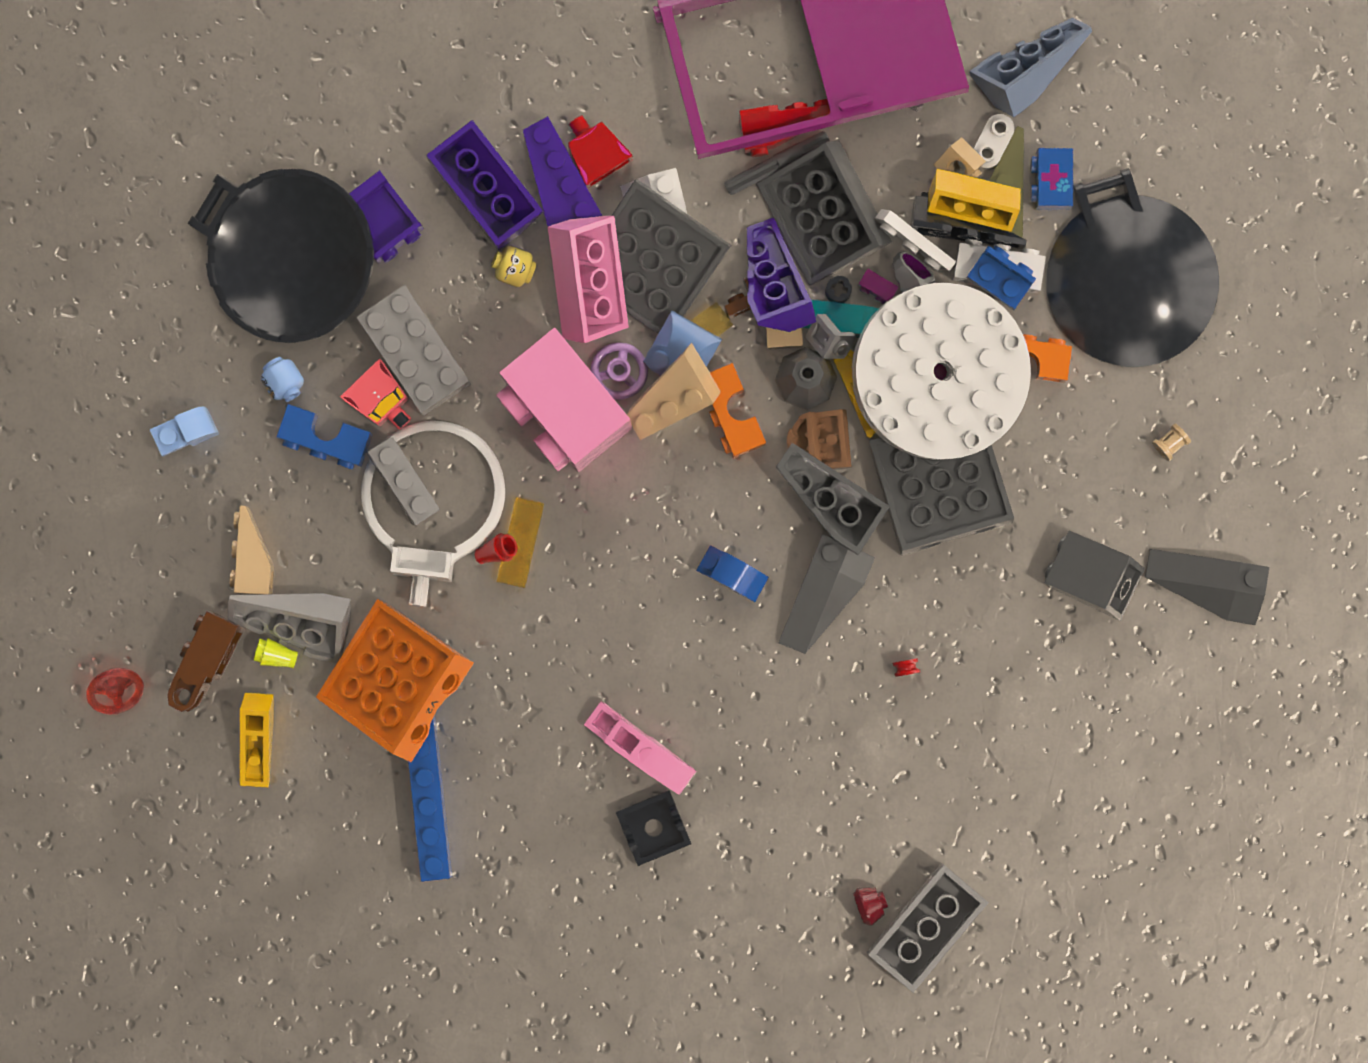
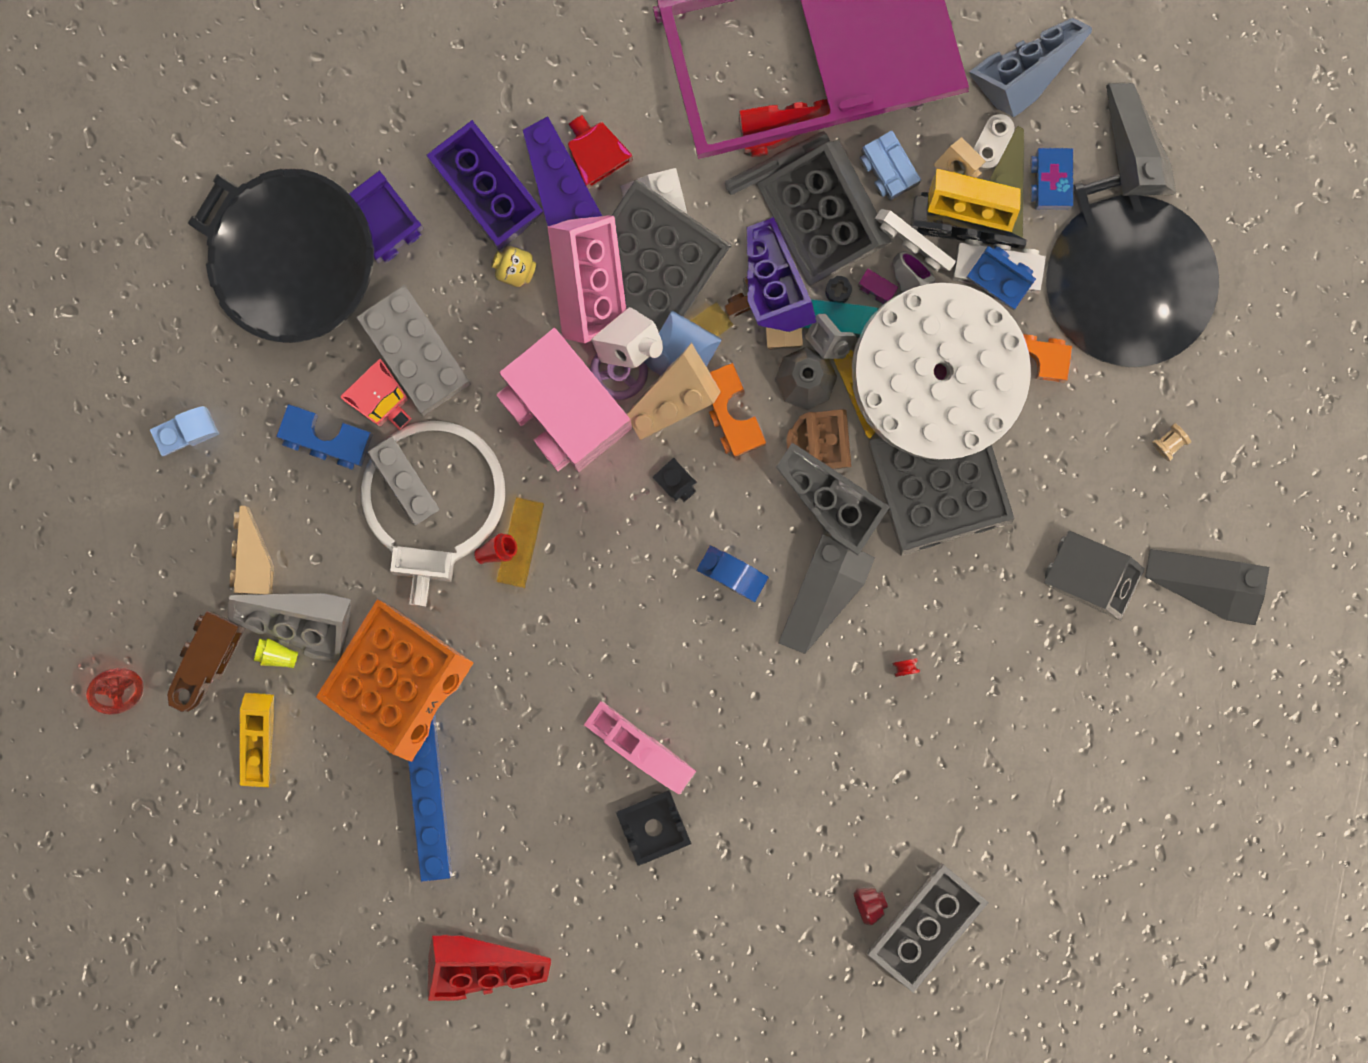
(282, 379): light blue head -> none
(470, 965): none -> red wedge
(628, 340): none -> white torso
(675, 481): none -> black bracket
(890, 166): none -> light blue brick
(1139, 152): none -> dark grey wedge

